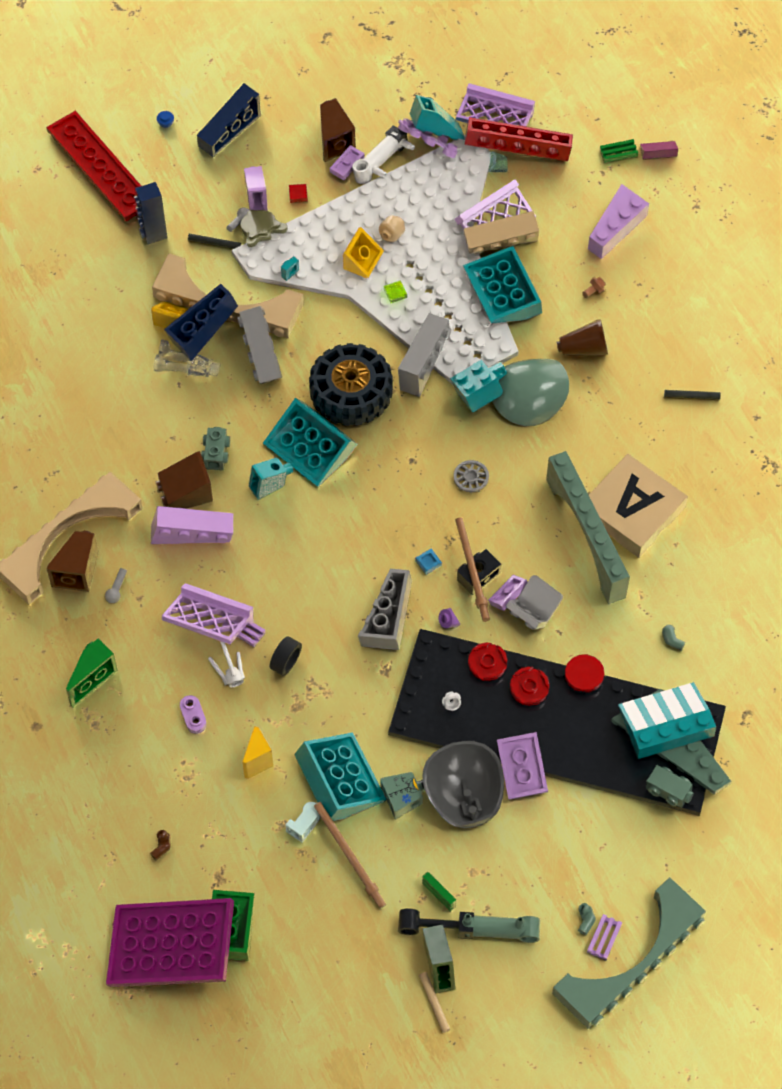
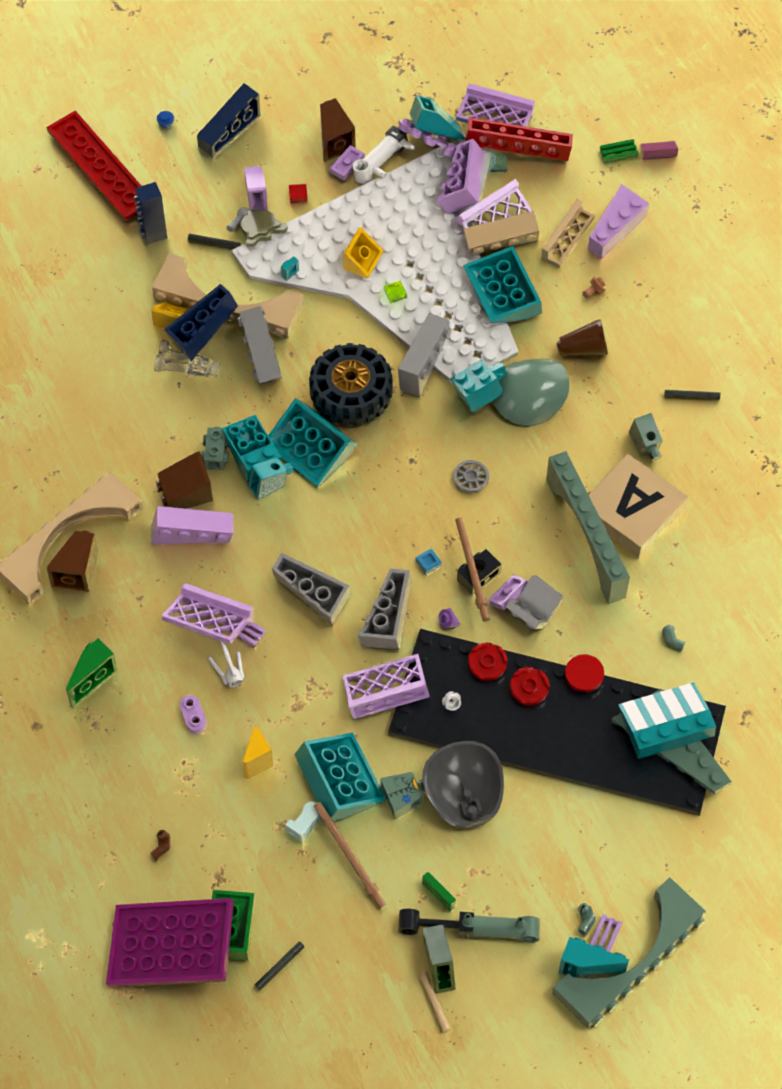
(113, 595): light grey bar -> none
(249, 444): none -> teal slope
(279, 966): none -> pearl dark grey bar
(285, 655): black tyre -> none
(313, 587): none -> light grey wedge
(388, 697): none -> lavender fence
(392, 228): tan head -> none
(463, 178): none -> lavender wedge
(522, 765): lavender plate -> none
(562, 229): none -> tan fence
(591, 961): none -> teal slope
(646, 436): none -> sand green torso
(669, 786): sand green brick -> none

